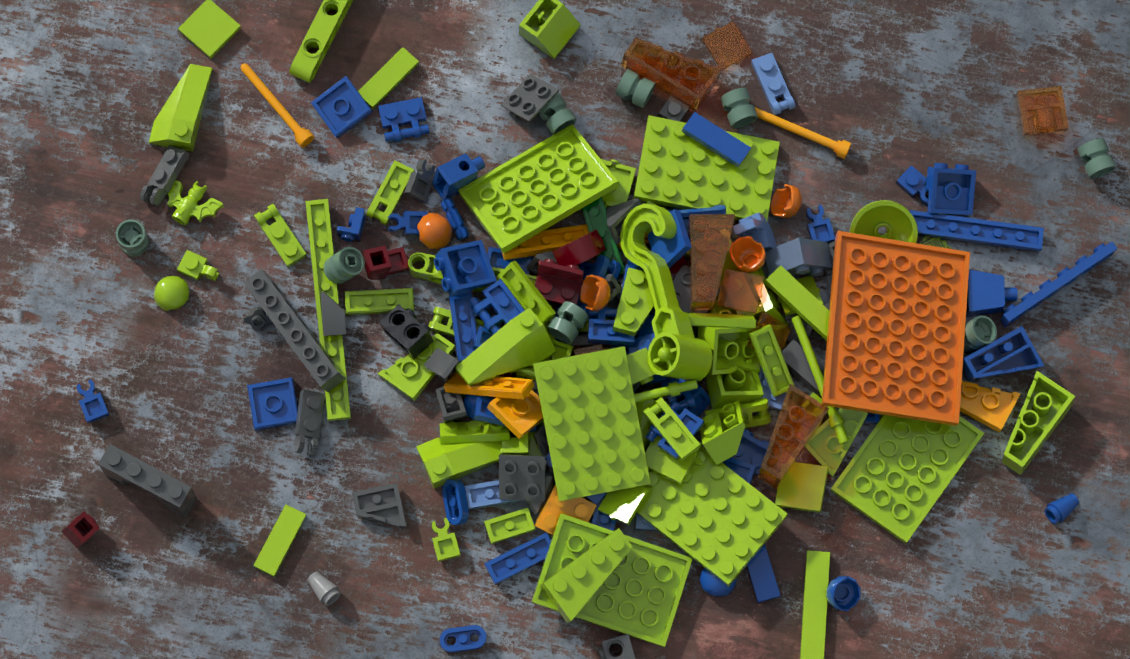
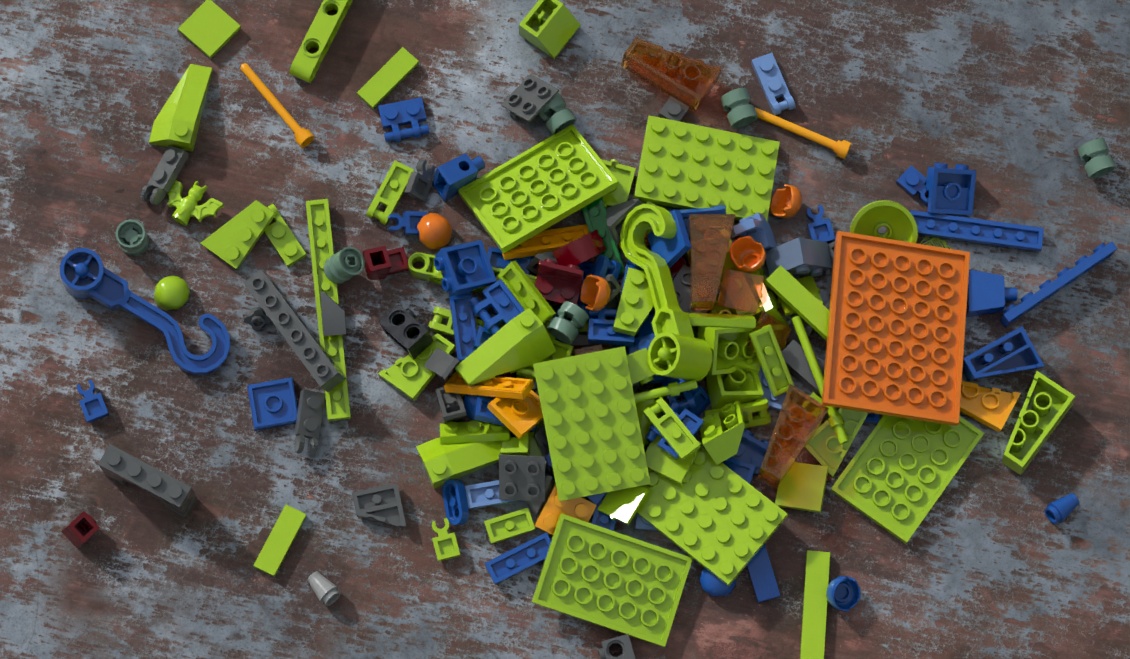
(87, 278): none -> blue piece
(195, 266): lime plate -> none
(240, 234): none -> lime wing
(341, 107): blue tile -> none
(356, 222): blue bracket -> none
(378, 301): lime tile -> none
(455, 219): blue axle -> none
(462, 637): blue plate -> none
(582, 577): lime wedge -> none
(635, 88): sand green wheel -> none
(716, 139): blue tile -> none
(727, 45): clear orange piece -> none
(979, 333): sand green wheel -> none
(1042, 110): clear orange plate -> none

